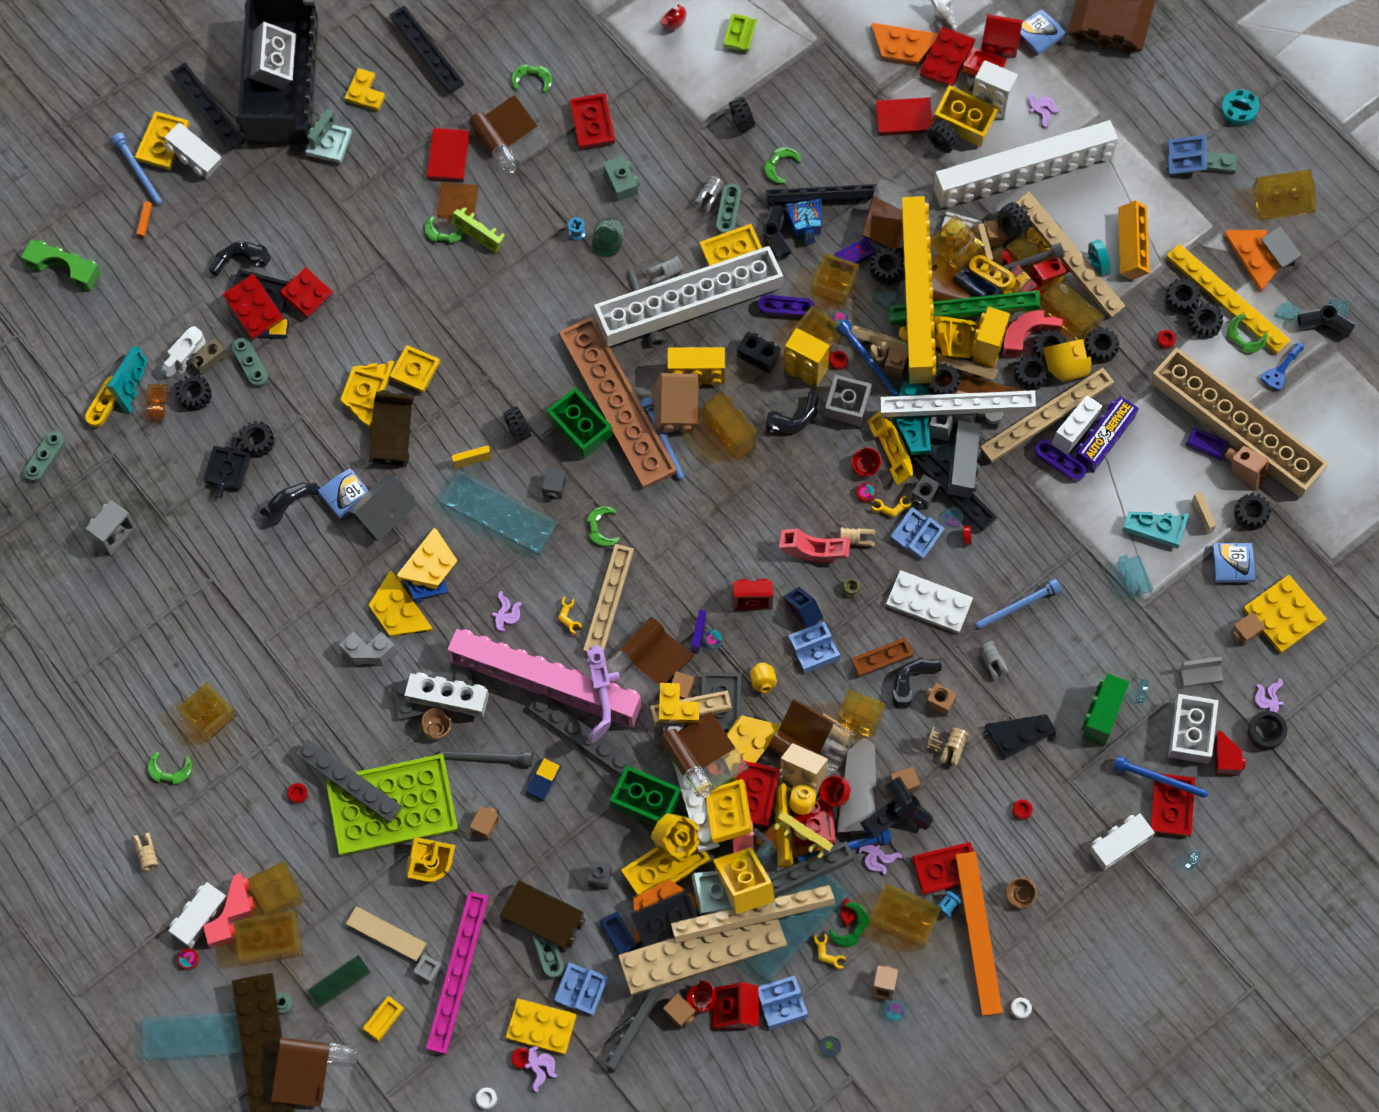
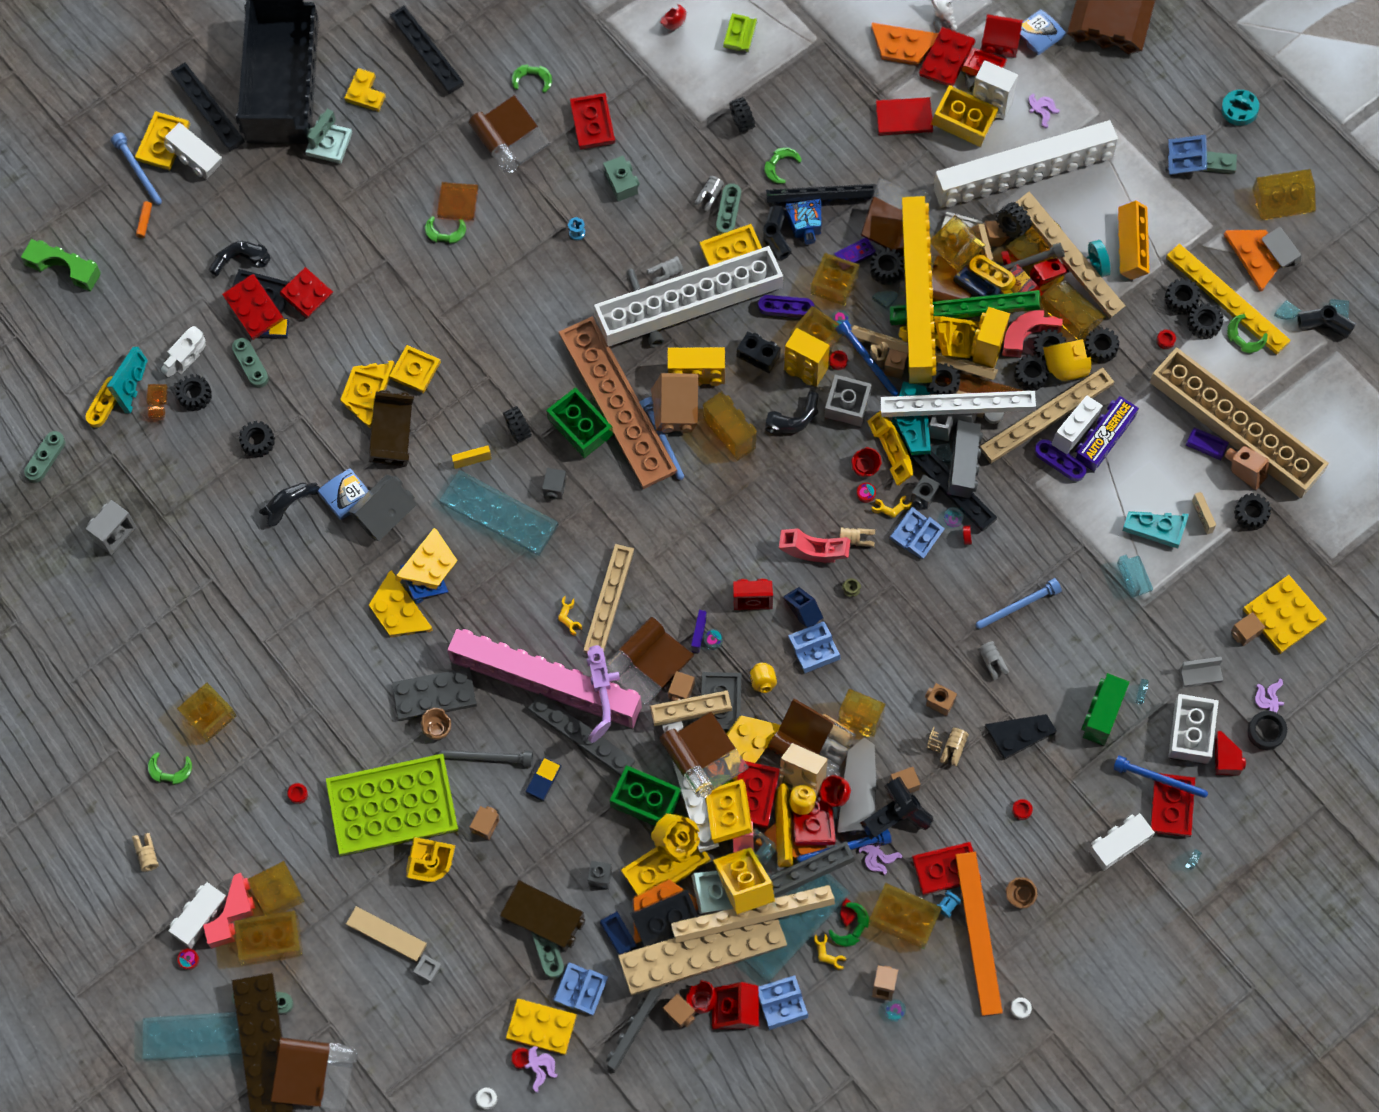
(209, 356): dark tan leg -> none
(227, 467): black plate -> none
(272, 55): white brick -> none
(339, 981): clear green plate -> none
(349, 780): dark grey plate -> none
(376, 652): light grey brick -> none
(383, 1018): yellow tile -> none
(448, 154): red tile -> none
(457, 973): dark pink plate -> none
(474, 706): white brick -> none
(477, 230): lime plate -> none
(510, 618): lavender piece -> none
(596, 537): bright green piece -> none
(608, 237): clear green piece -> none
(673, 710): yellow plate -> none
(803, 832): light yellow plate -> none
(830, 1046): tile -> none
(882, 657): dark orange plate -> none
(901, 688): black piece -> none
(929, 602): white plate -> none
(943, 136): black tyre -> none
(1233, 562): medium blue slope -> none
(1280, 371): blue piece -> none

